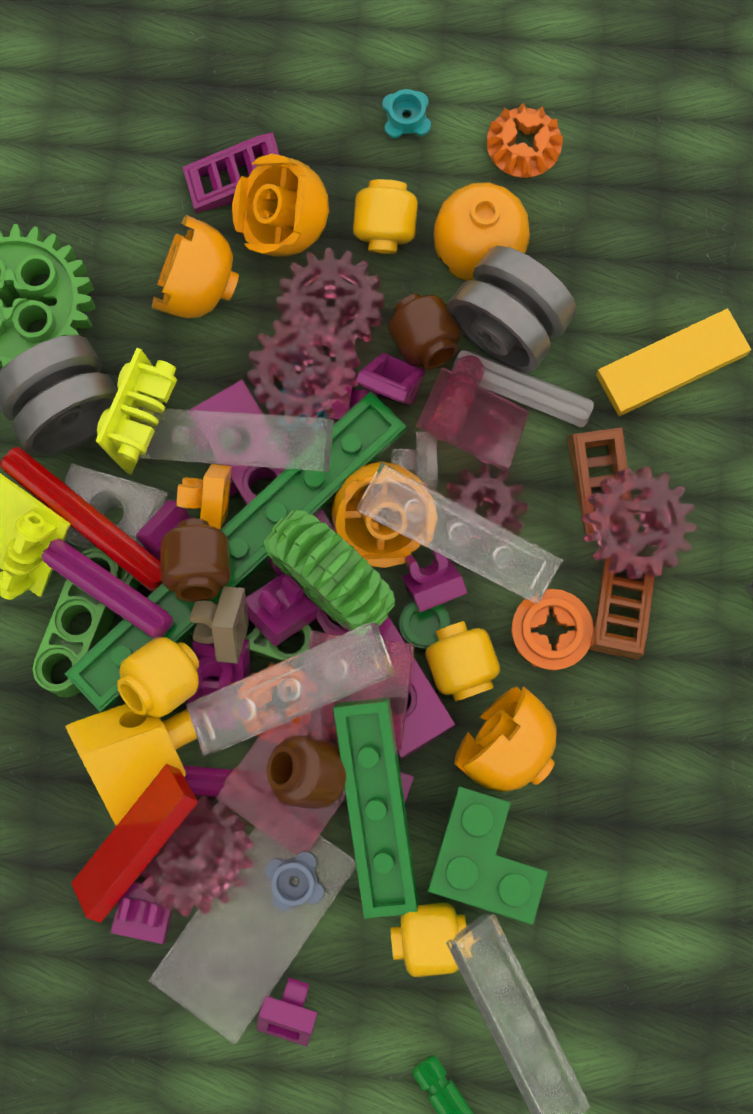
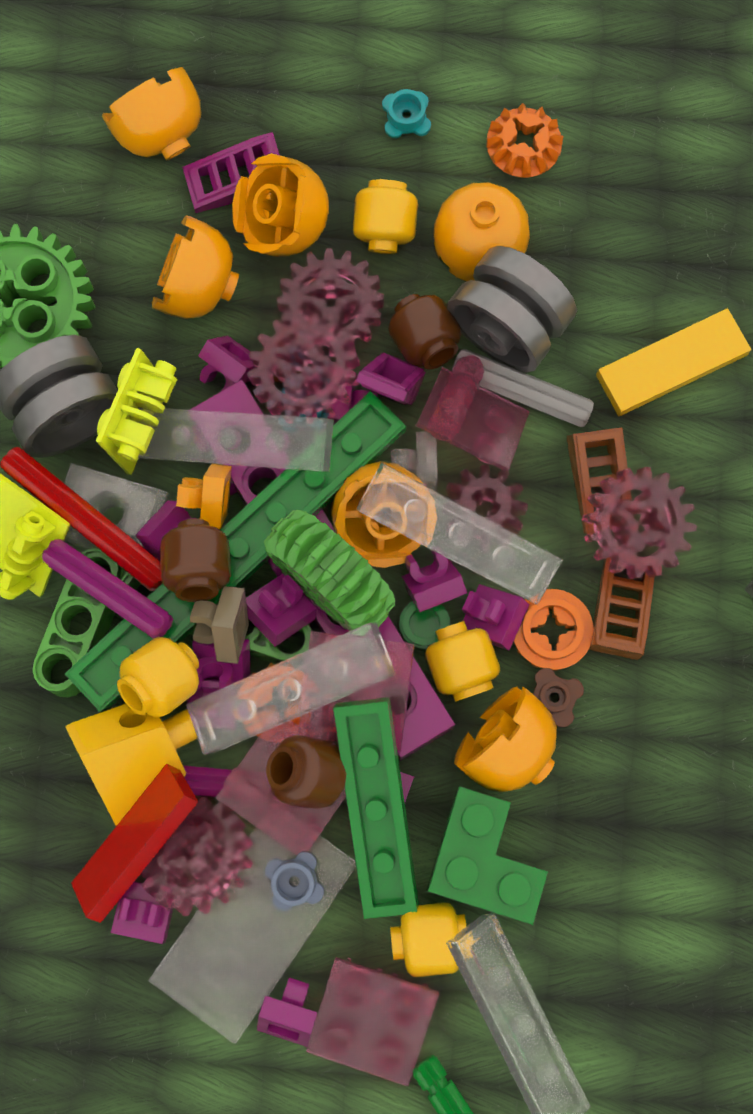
(156, 116): none -> light orange cylinder
(226, 357): none -> magenta tile
(372, 1021): none -> clear pink hinge
(496, 613): none -> magenta tile
(567, 691): none -> reddish brown plate

